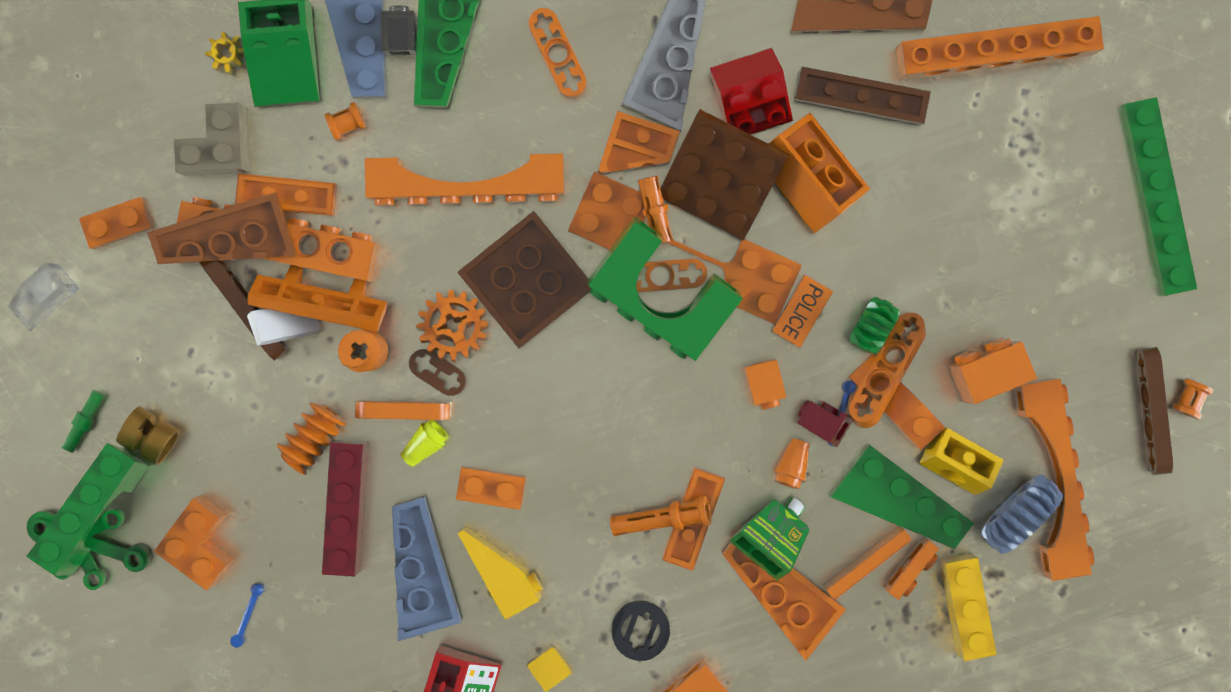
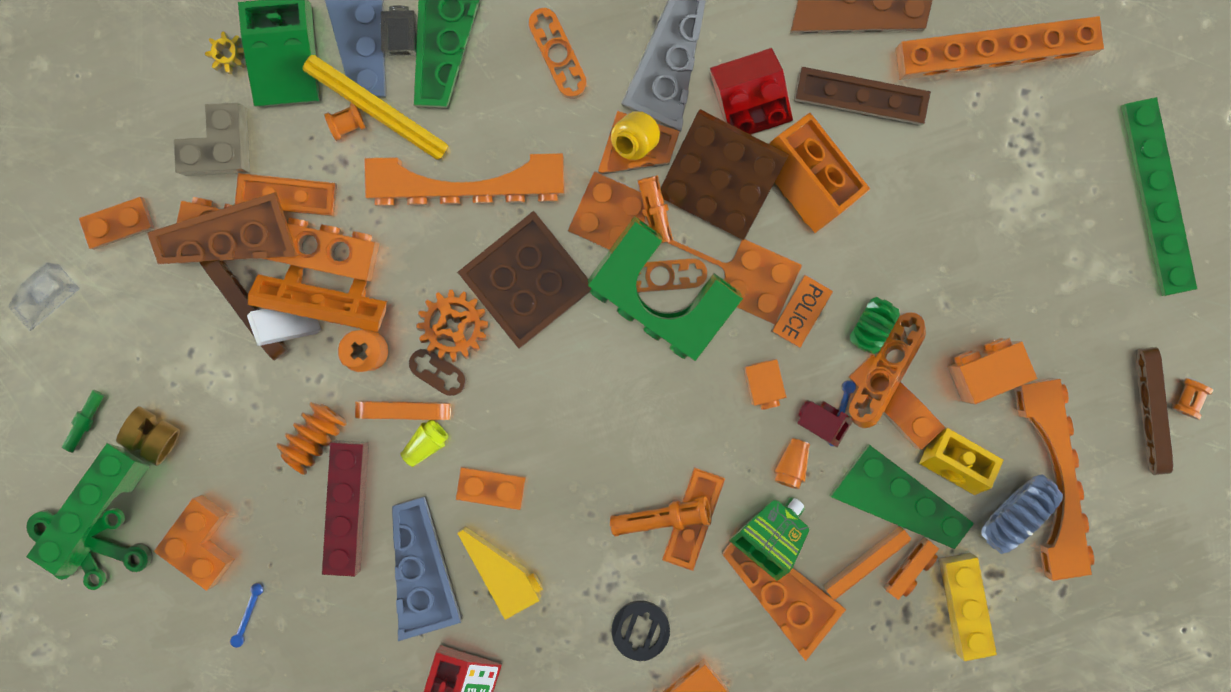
(375, 107): none -> yellow axle
(549, 668): yellow tile -> none
(635, 135): none -> yellow head

